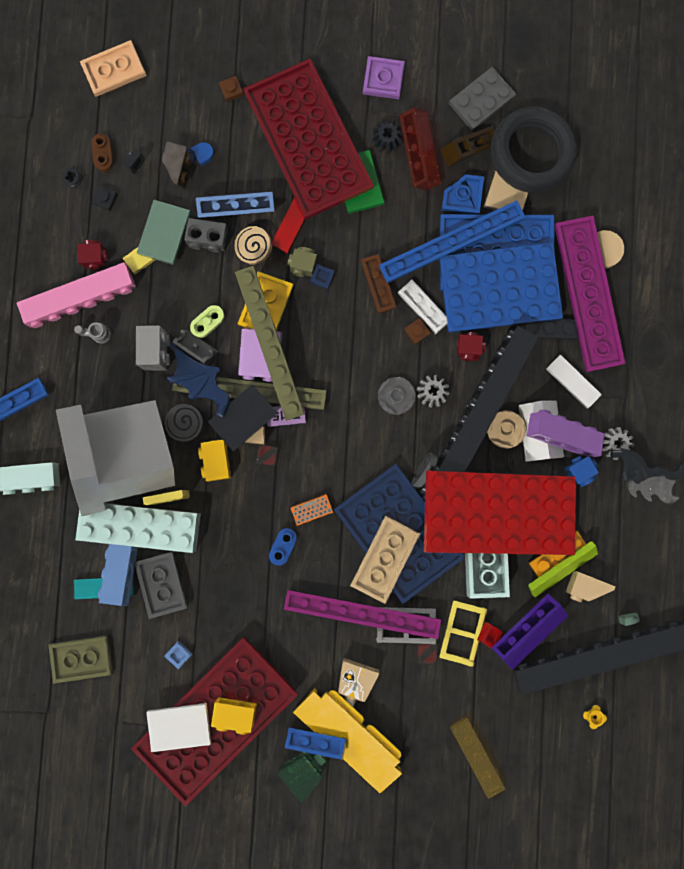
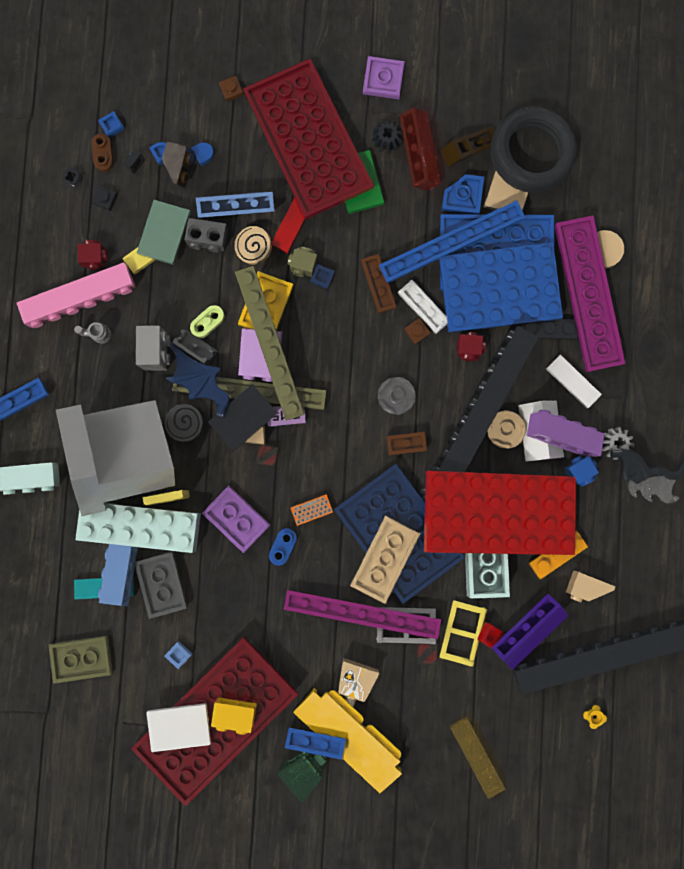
(111, 124): none -> blue tile
(113, 68): light nougat tile -> none
(157, 151): none -> blue tile
(215, 460): yellow brick -> none
(236, 519): none -> medium lavender tile
(406, 443): none -> reddish brown plate
(426, 465): dark grey tile -> none
(439, 395): light grey gear -> none
(482, 98): dark grey plate -> none
(563, 569): lime tile -> none
(629, 619): sand green tile -> none

